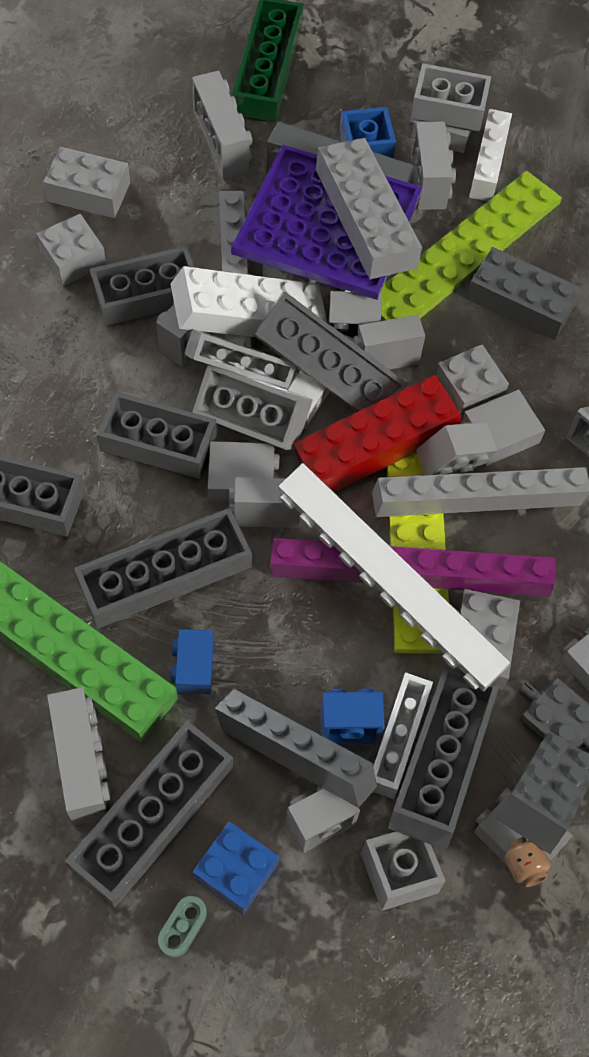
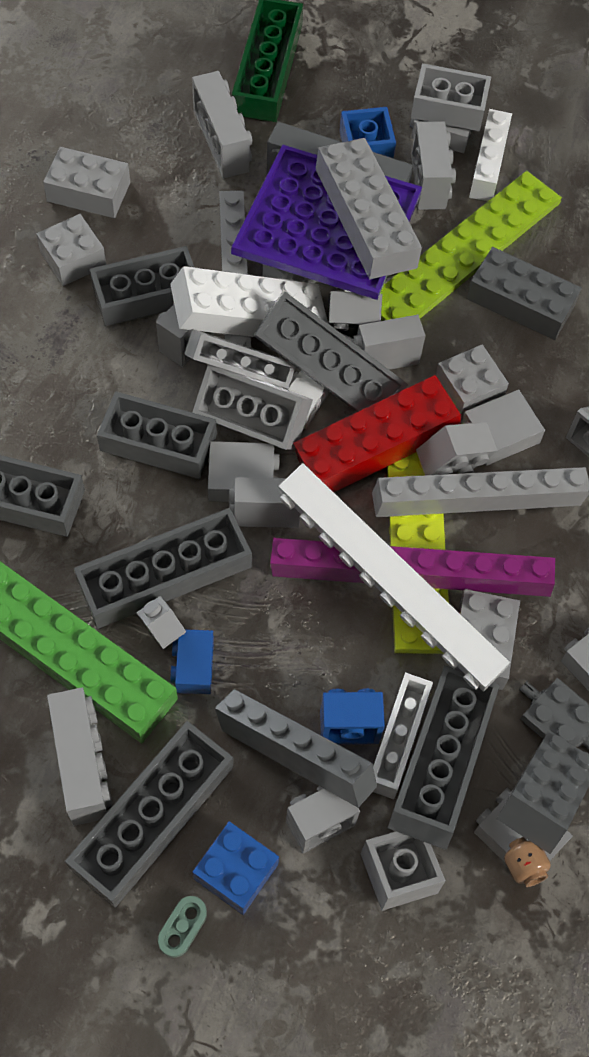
(161, 622): none -> light grey slope

